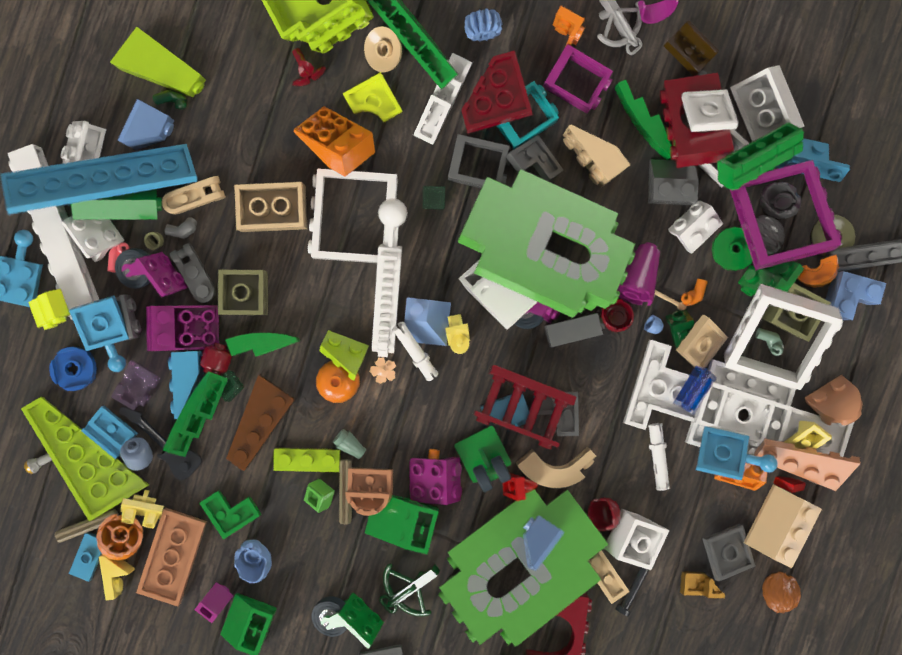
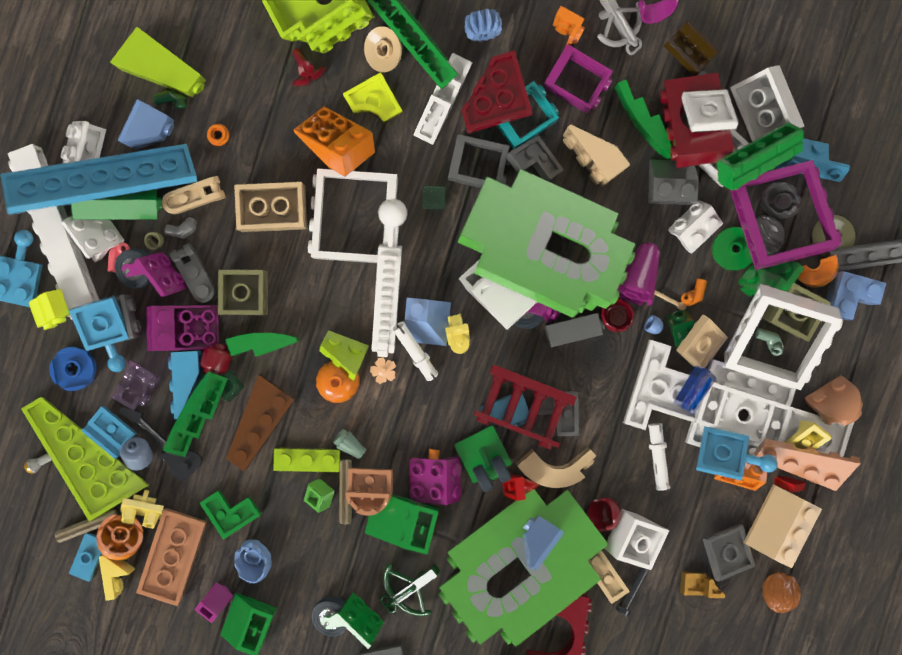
(212, 132): none -> orange plate

